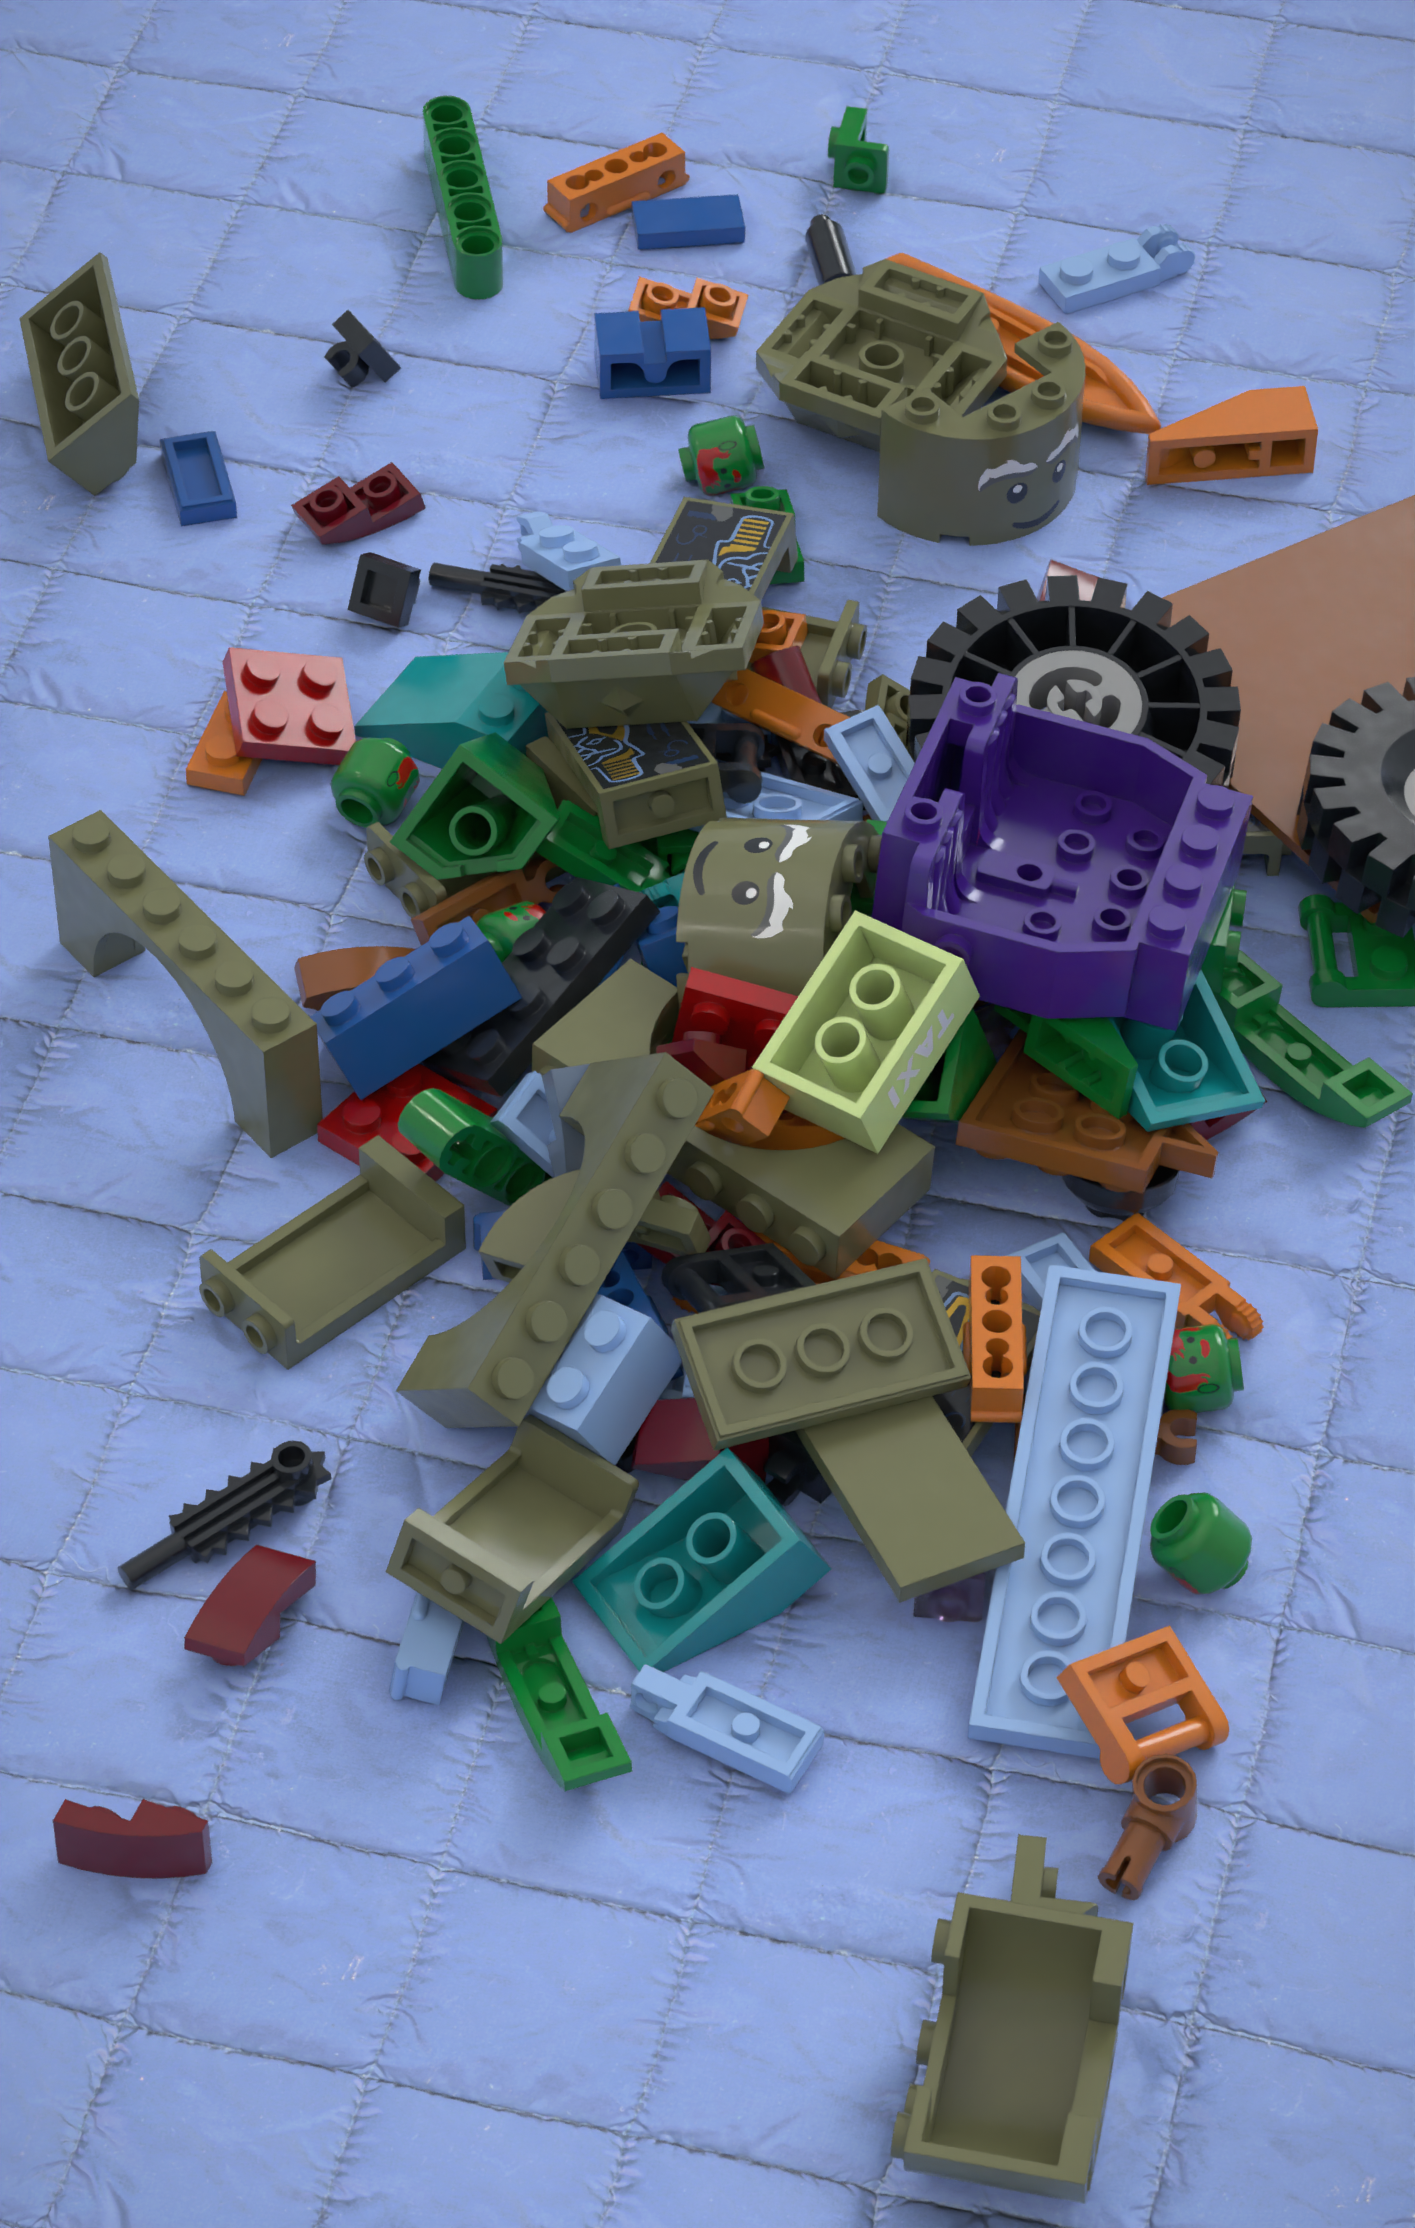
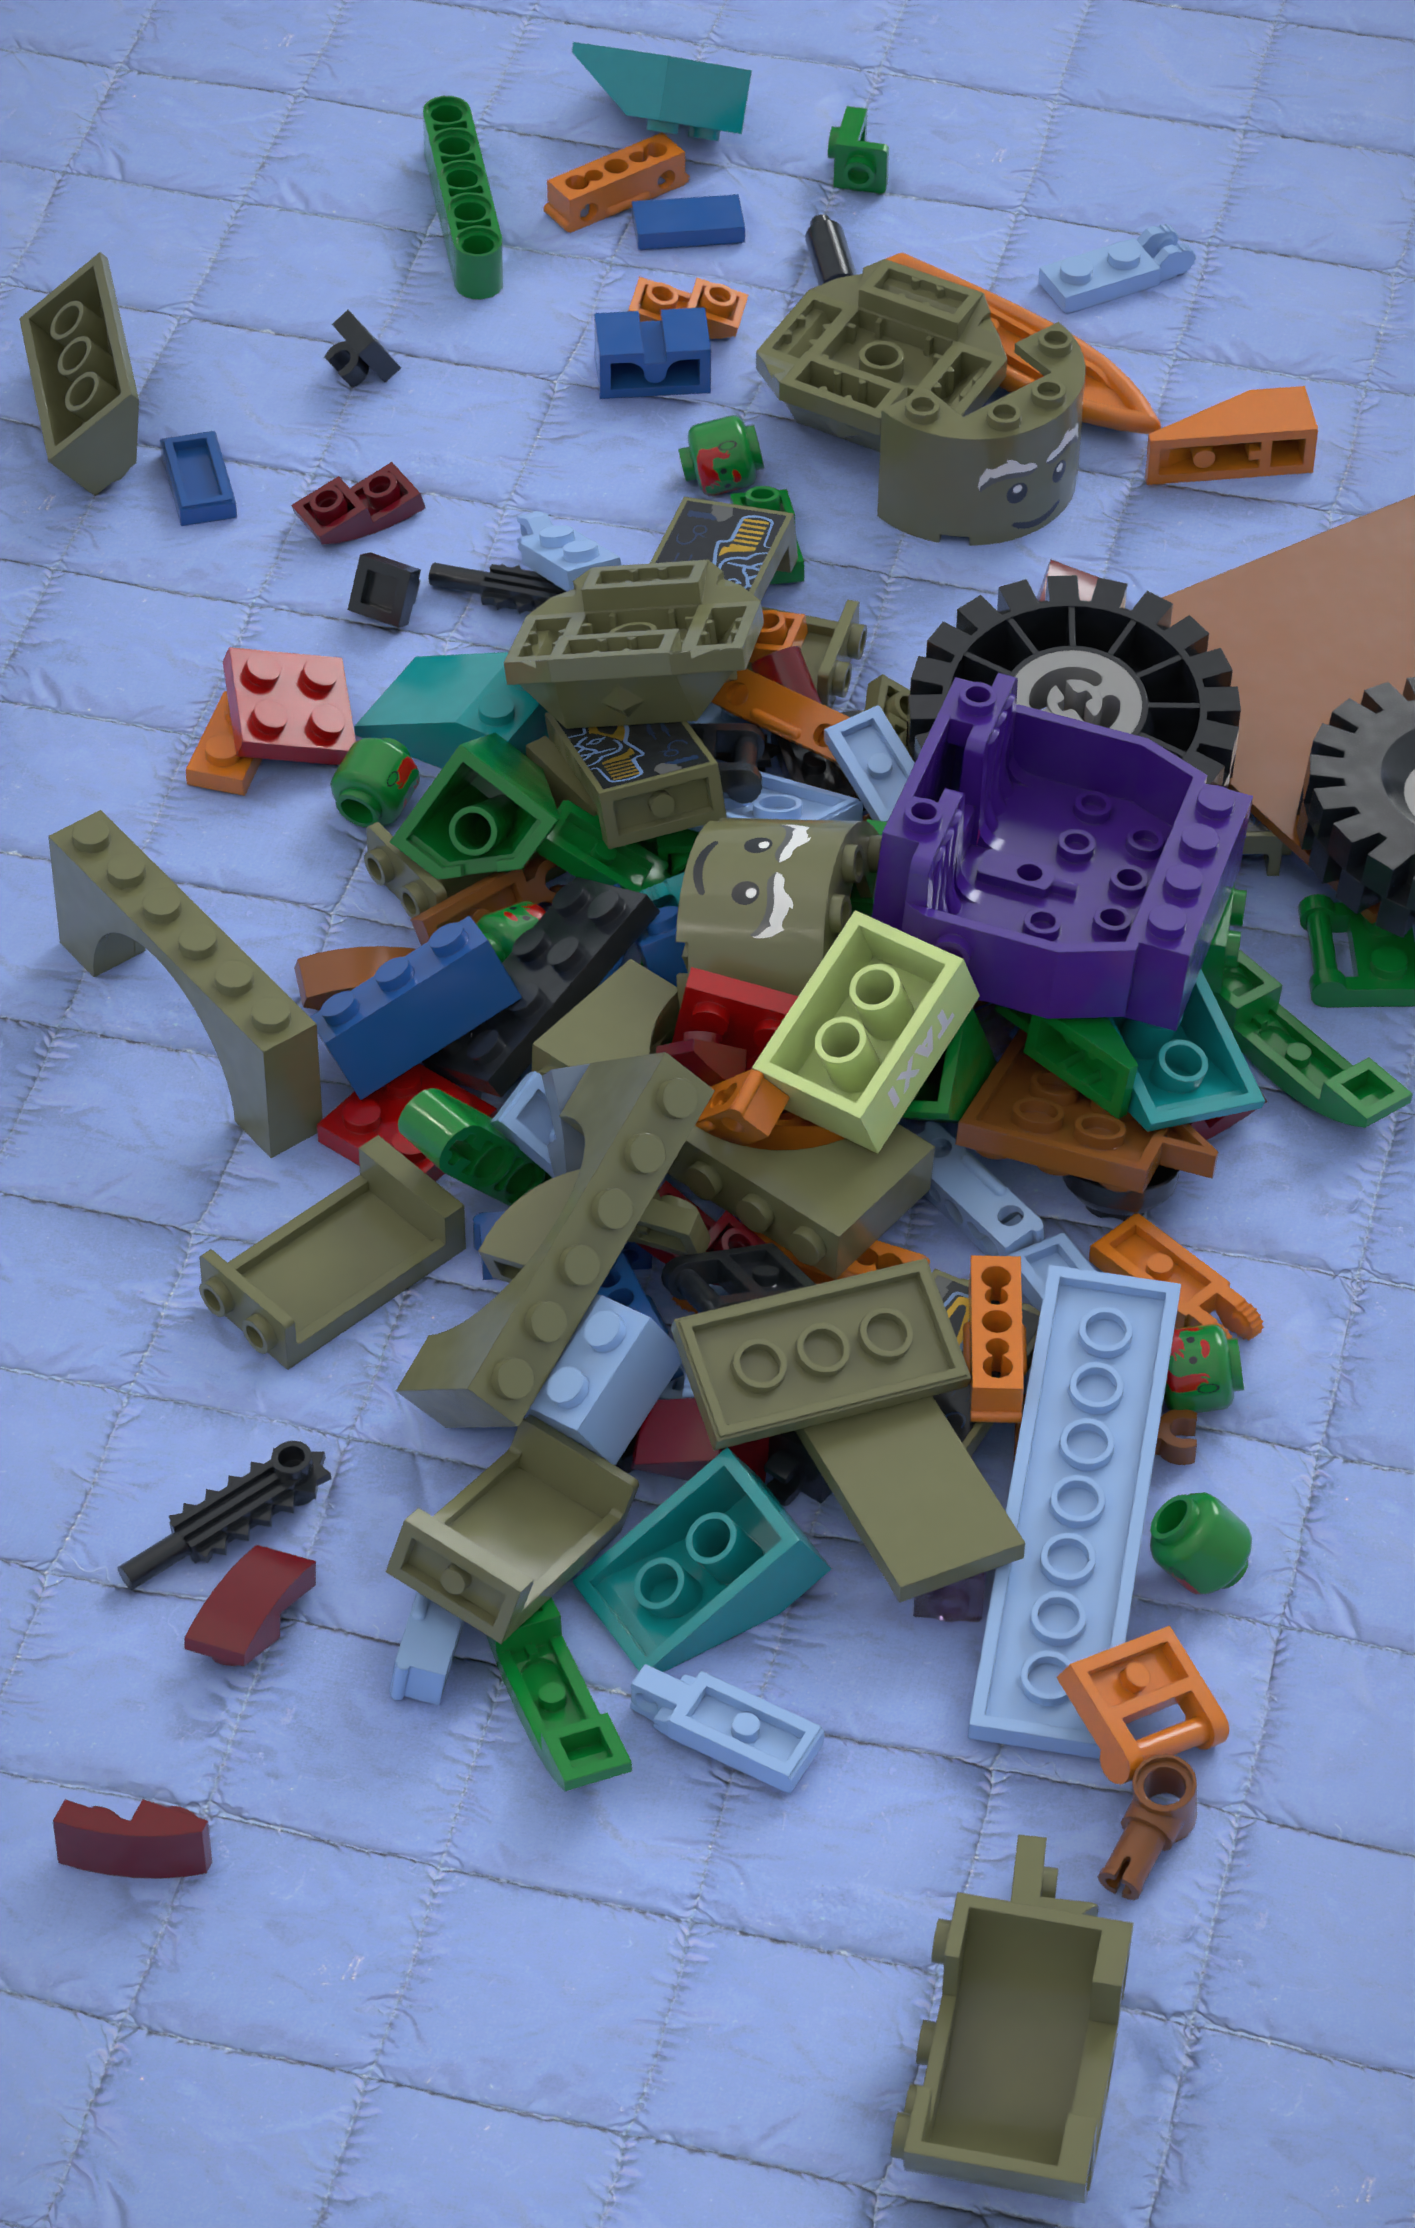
(670, 89): none -> teal slope
(977, 1199): none -> light blue piece

